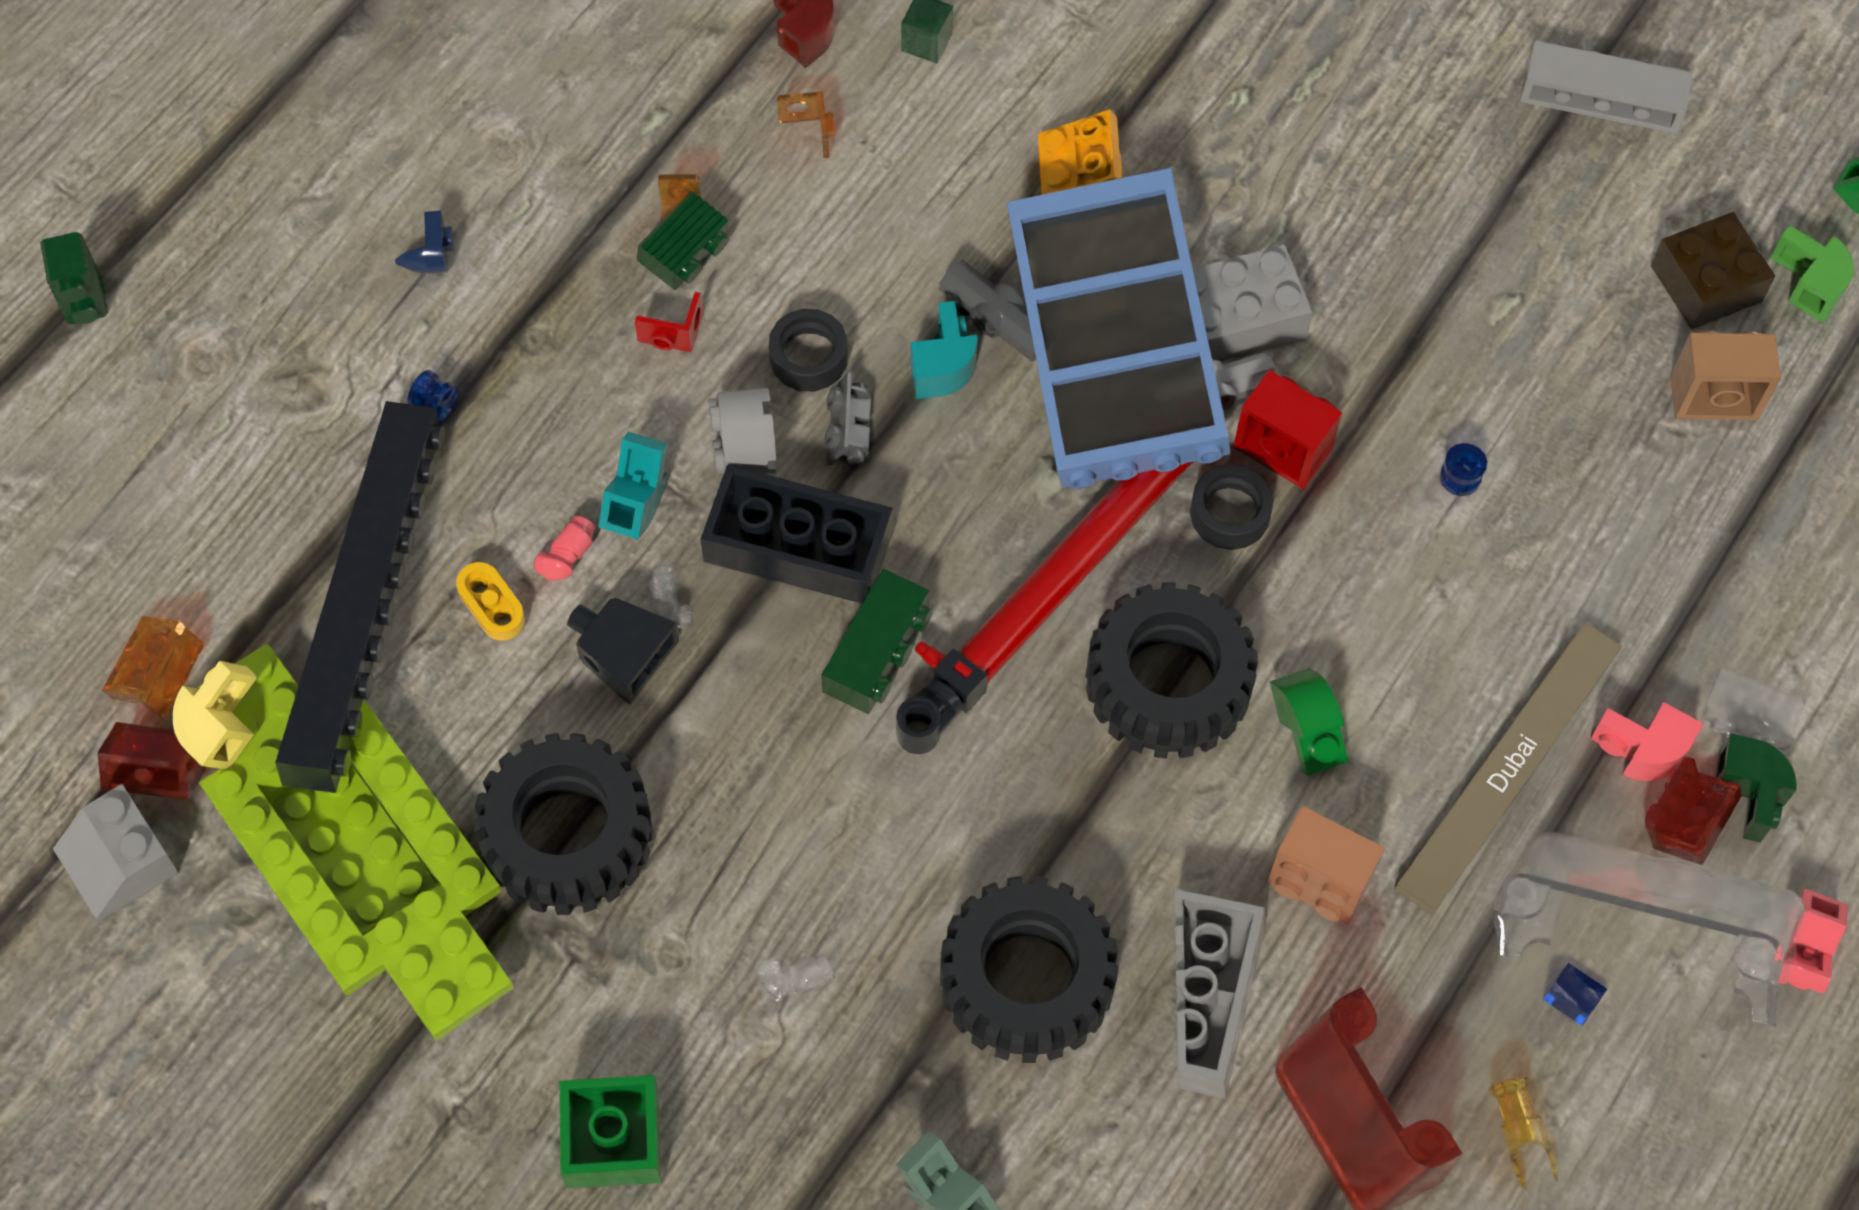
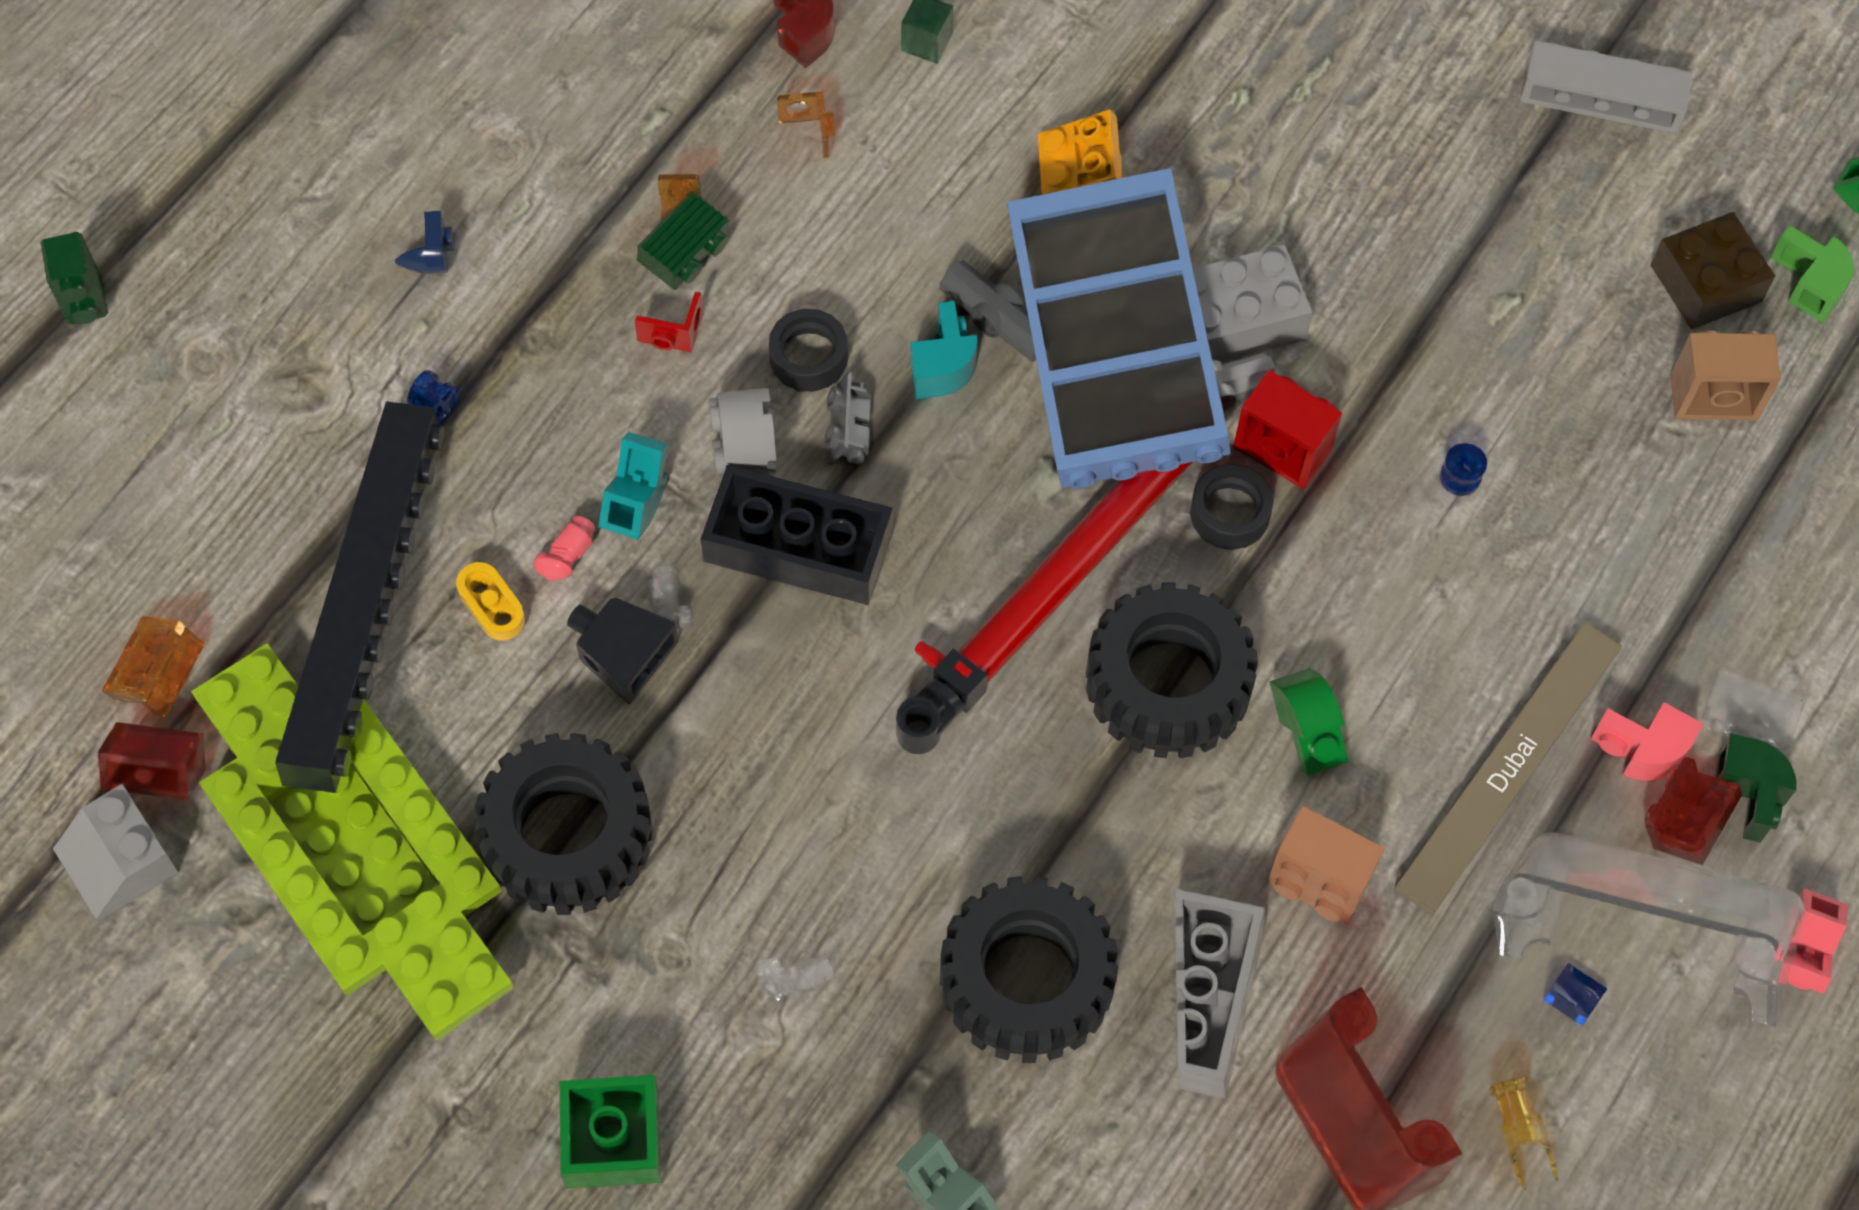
(205, 716): light yellow brick -> none
(877, 642): dark green brick -> none

